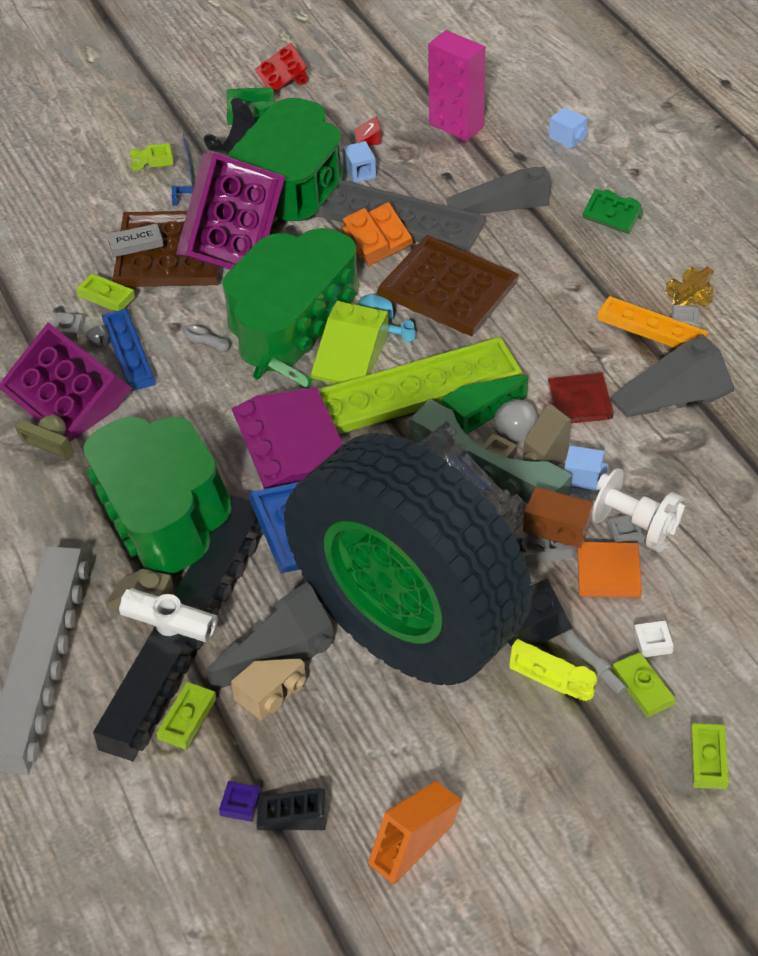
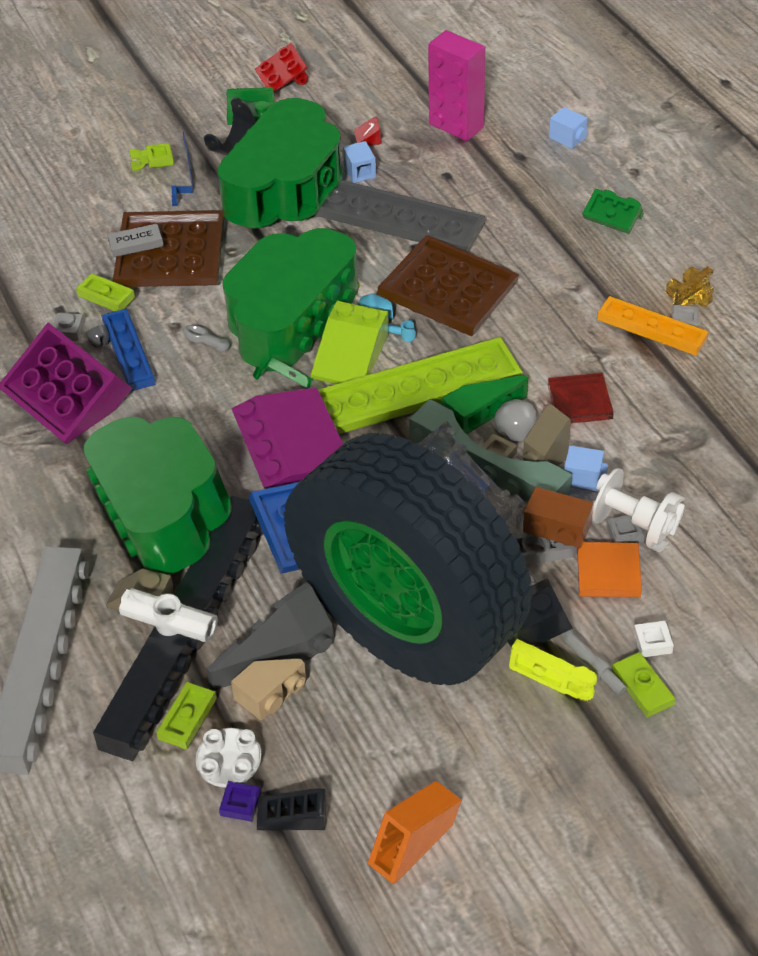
(47, 435): olive tile -> none
(228, 210): magenta slope -> none
(228, 756): none -> white dish
(376, 233): orange plate -> none
(510, 192): dark grey wedge -> none
(683, 376): dark grey wedge -> none
(709, 756): lime plate -> none

